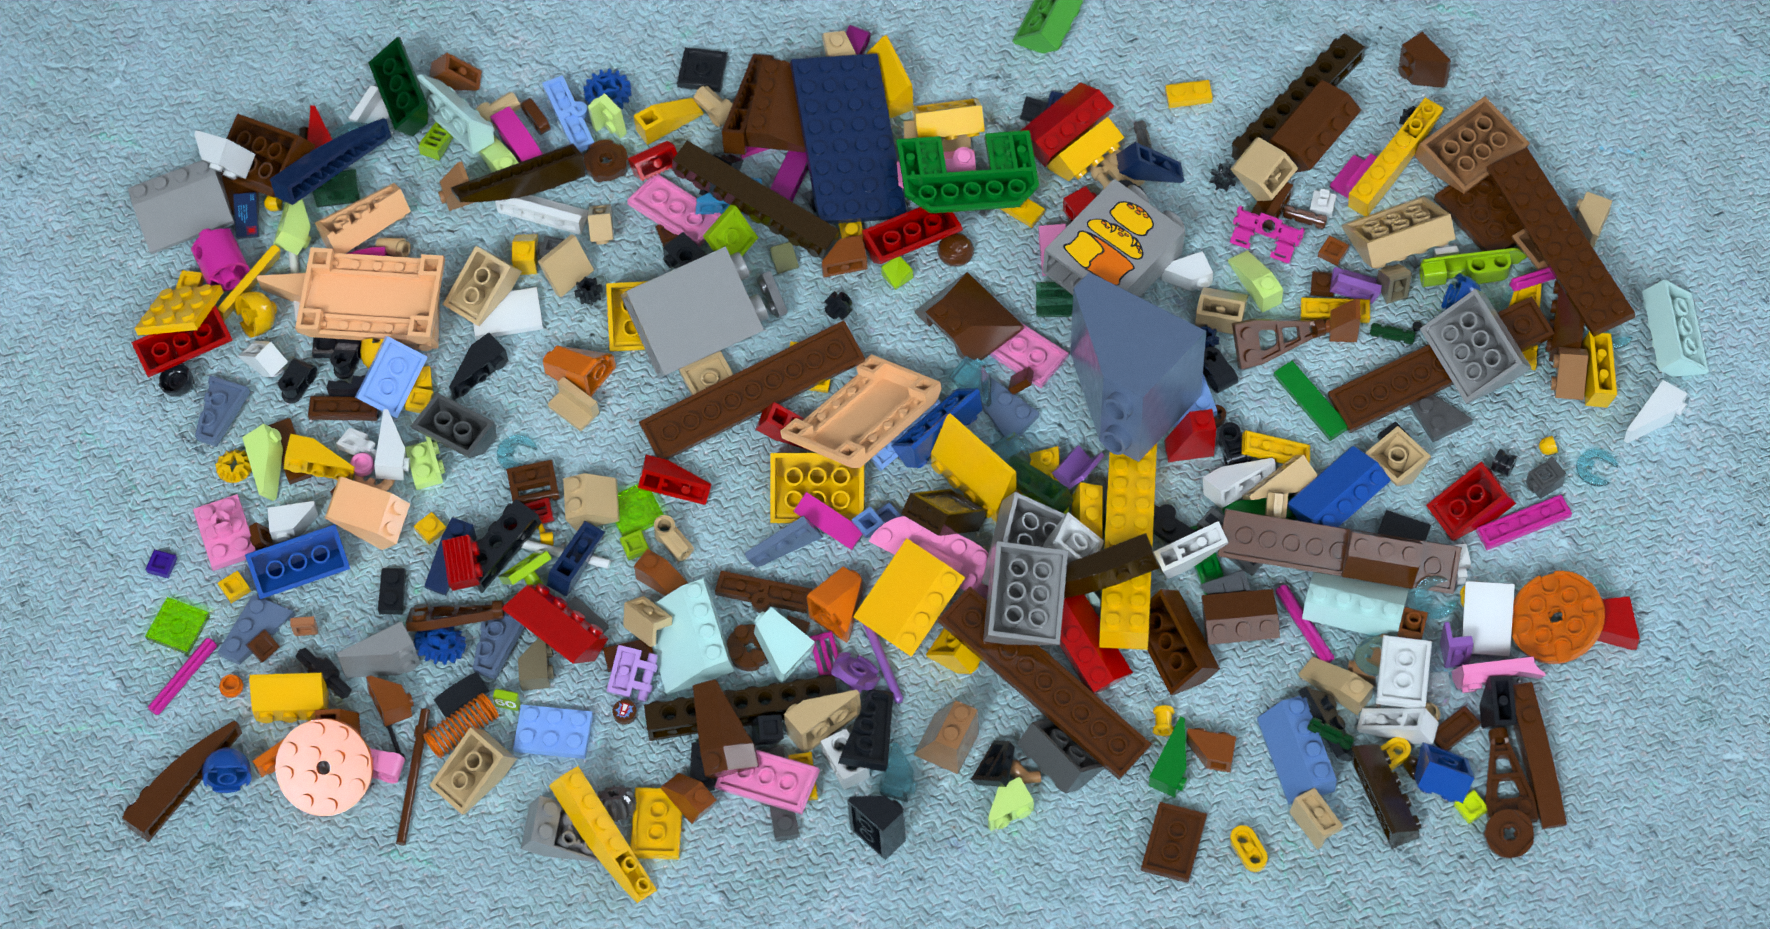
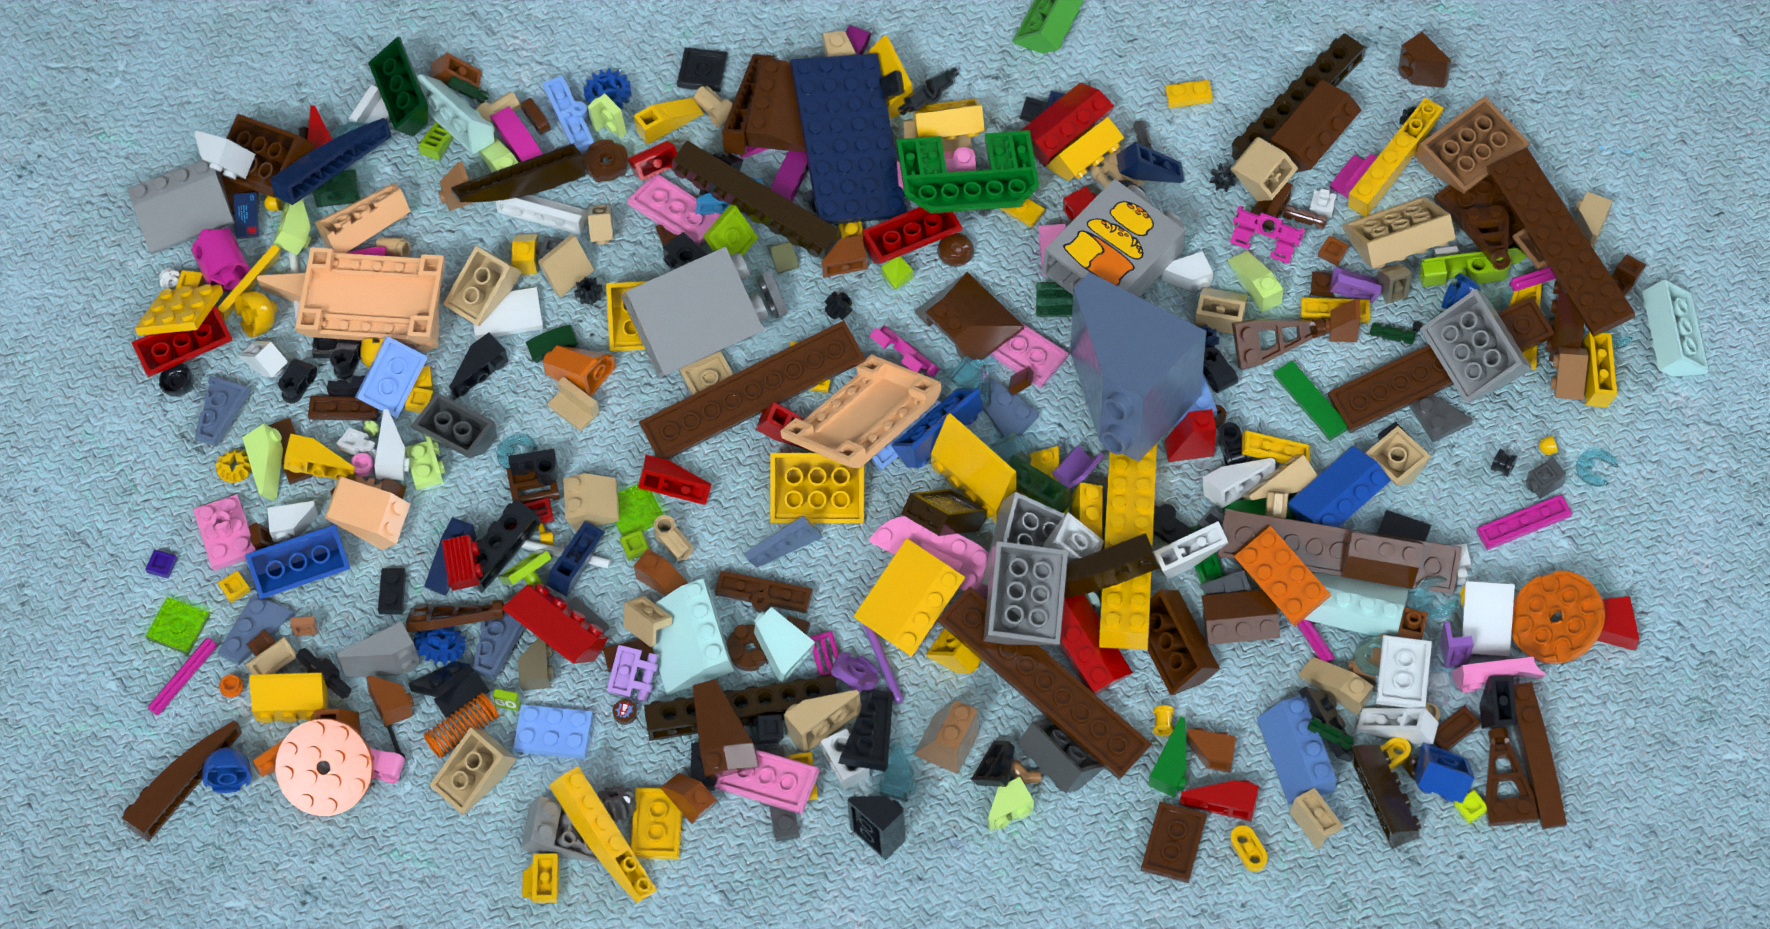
(169, 278): none -> white plate
(272, 658): none -> tan tile
(371, 428): none -> yellowish green piece
(394, 488): none -> reddish brown tile
(419, 730): reddish brown bar -> none
(430, 528): yellow plate -> none
(441, 680): none -> black wing
(468, 89): none -> dark green axle
(535, 462): none -> black plate
(542, 879): none -> yellow slope
(547, 341): none -> dark green slope
(828, 521): dark pink tile -> none
(836, 602): orange slope -> none
(870, 521): medium blue slope -> none
(892, 85): none -> black plate
(912, 357): none -> dark pink piece
(928, 95): none -> black piece
(1229, 799): none -> red slope
(1282, 576): none -> orange plate
(1471, 502): red slope -> none
(1486, 217): none -> reddish brown plate
(1523, 833): reddish brown plate -> none
(1628, 273): none -> reddish brown slope
(1658, 411): white slope -> none

